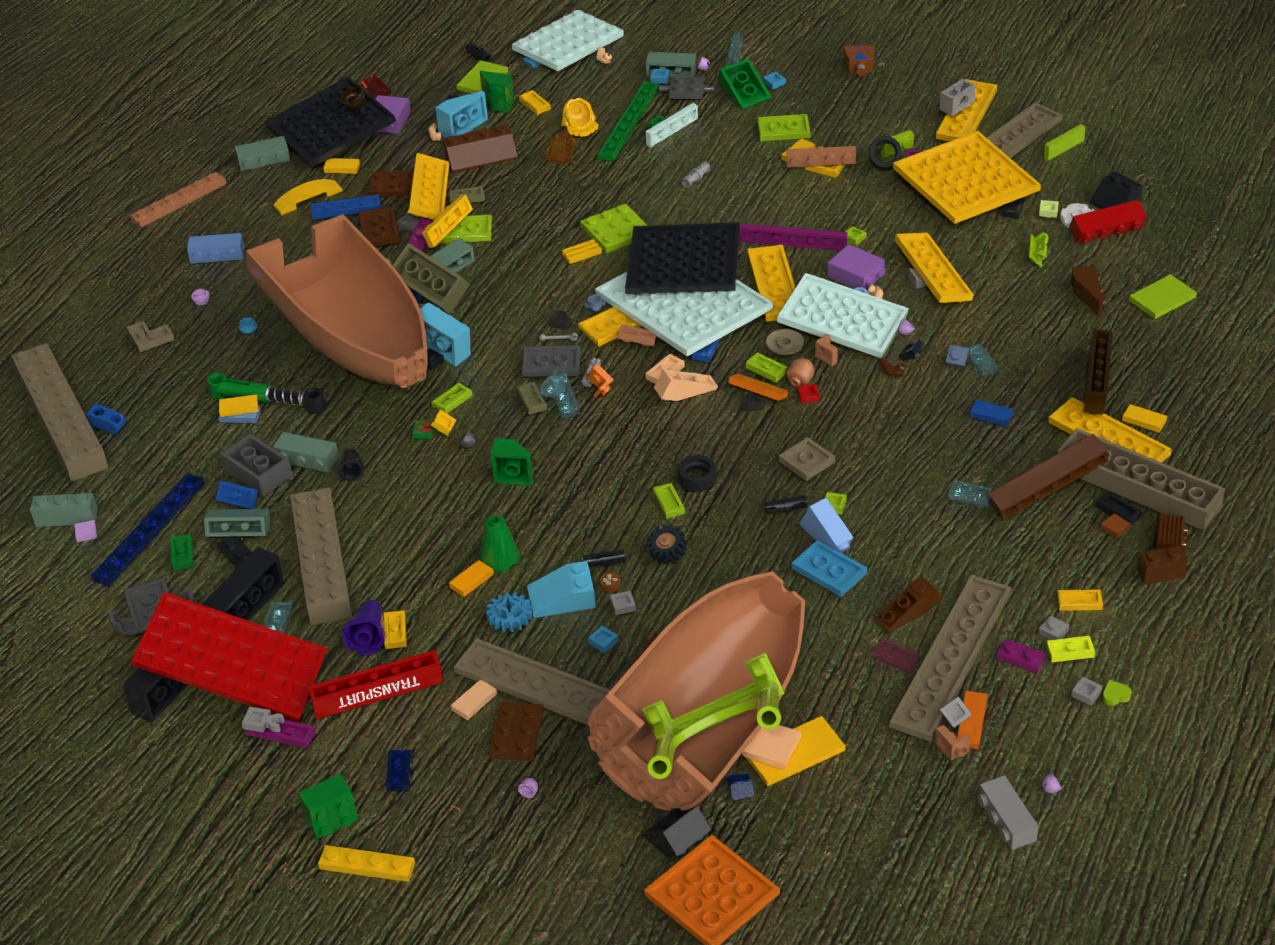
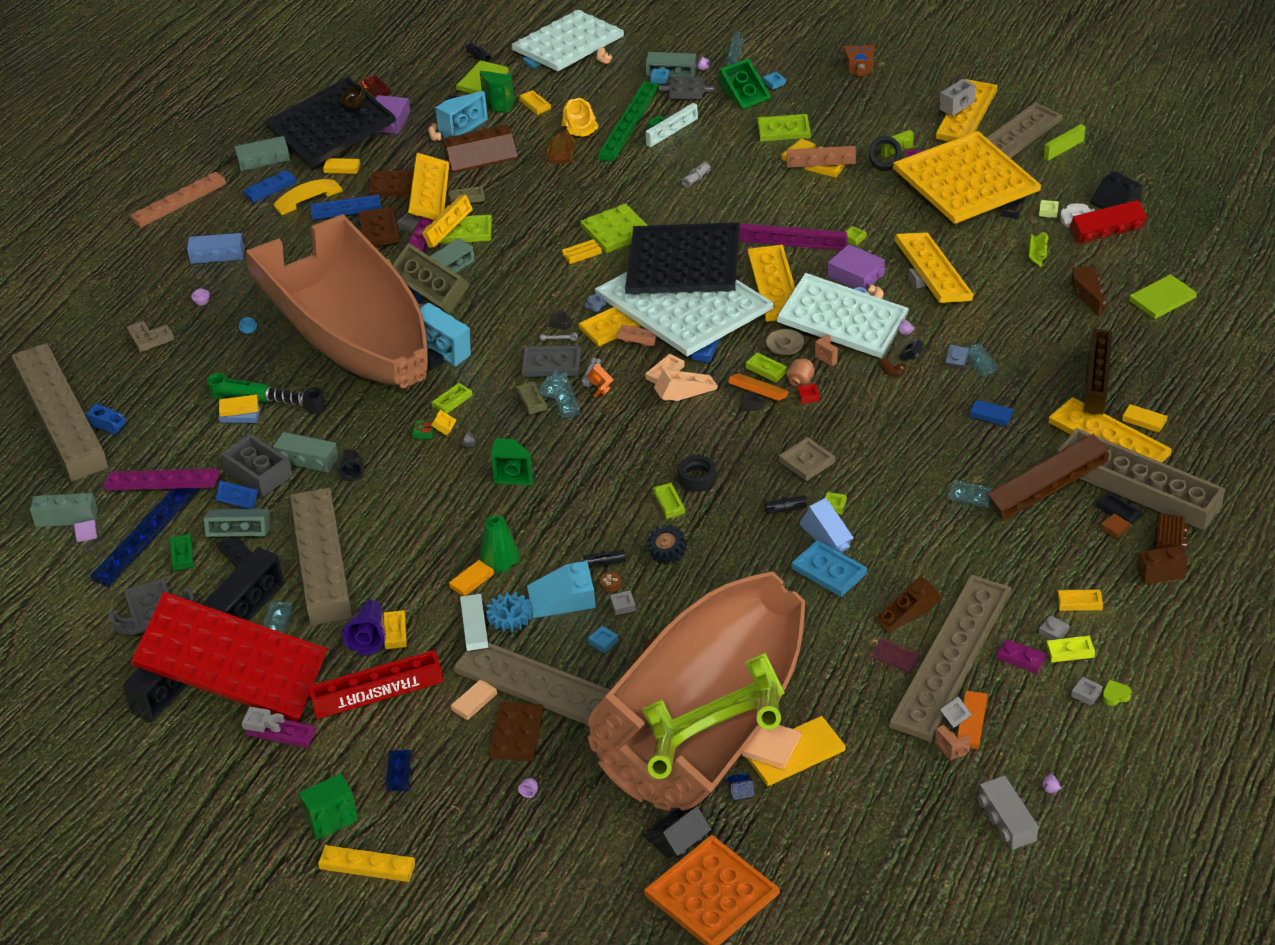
(161, 479): none -> magenta plate
(269, 186): none -> blue plate
(474, 622): none -> light aqua tile

